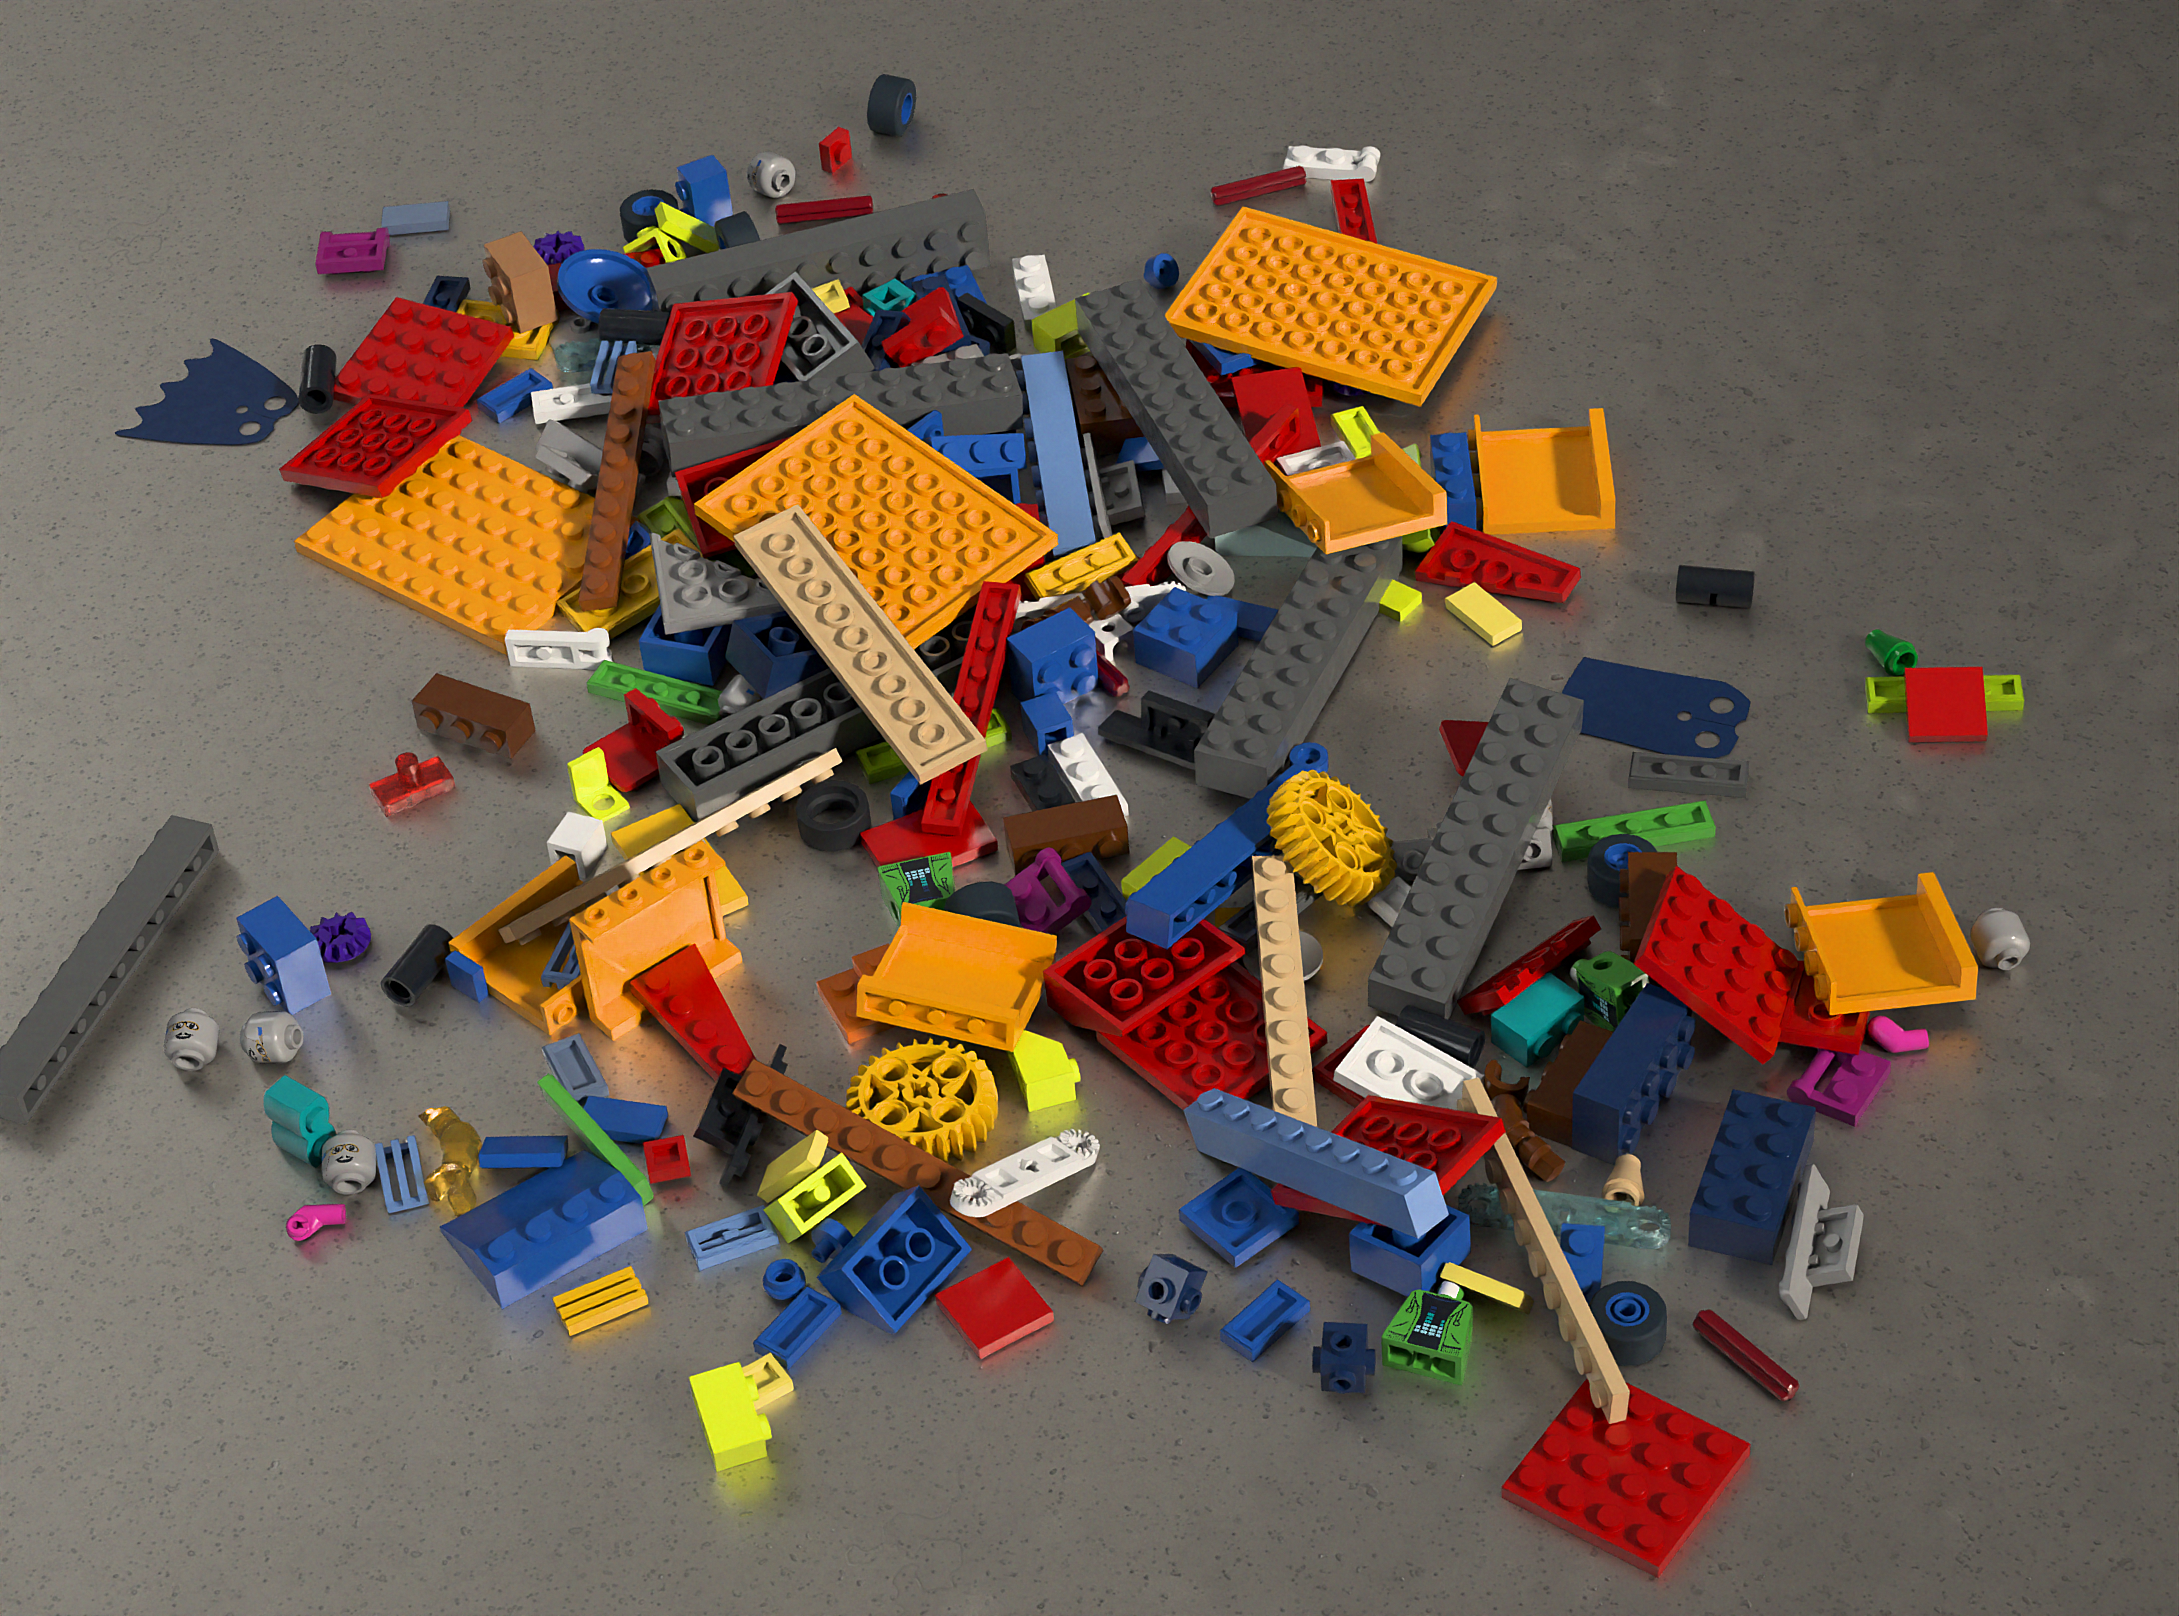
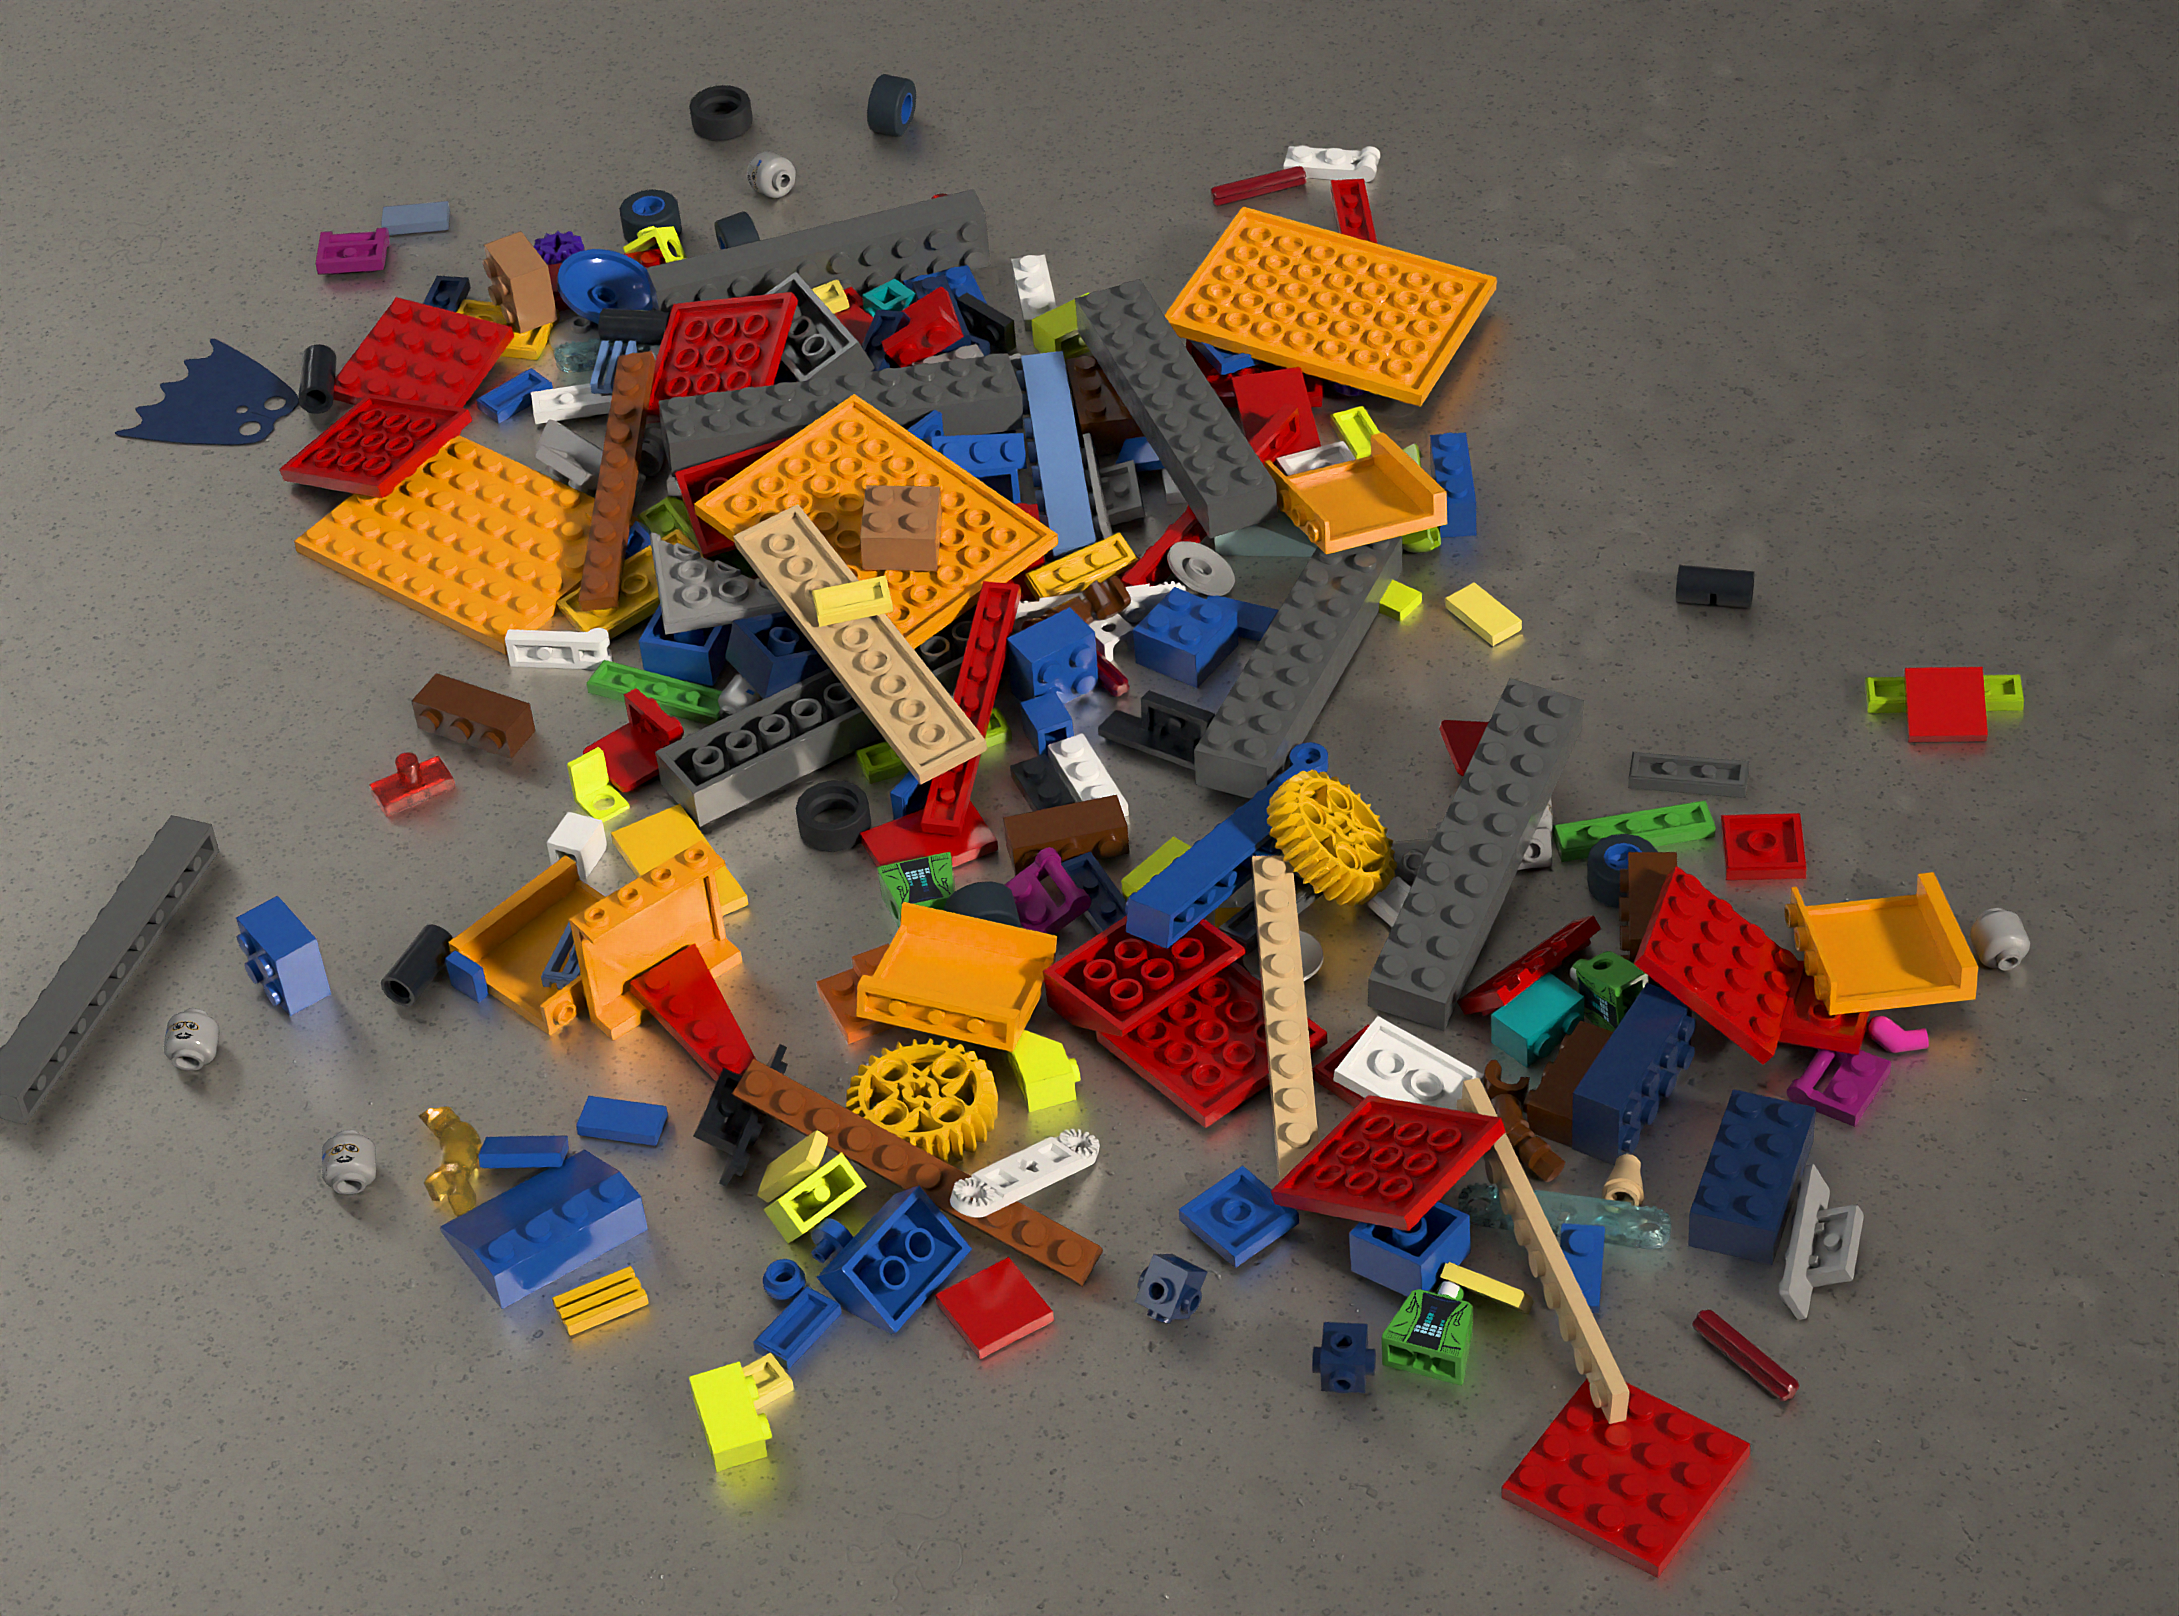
(271, 1037): light grey head -> none
(298, 1119): teal brick -> none
(313, 1217): dark pink arm -> none
(344, 946): dark purple gear -> none
(396, 1151): medium blue tile -> none
(575, 1068): sand blue tile -> none
(593, 1135): bright green tile -> none
(667, 1159): red plate -> none
(686, 228): neon yellow tile -> none
(704, 190): blue brick -> none
(718, 99): none -> black tyre
(721, 821): tan plate -> none
(734, 1242): medium blue tile -> none
(824, 209): dark red axle -> none
(835, 150): red plate -> none
(852, 601): none -> light yellow tile
(901, 528): none -> medium nougat brick
(1161, 271): blue tile -> none
(1264, 1320): blue tile -> none
(1317, 1162): medium blue brick -> none
(1448, 1036): black pin -> none
(1496, 566): red wing -> none
(1543, 478): light orange panel -> none
(1631, 1321): black wheel -> none
(1643, 706): dark blue piece -> none
(1763, 846): none -> red tile
(1891, 652): green cone -> none

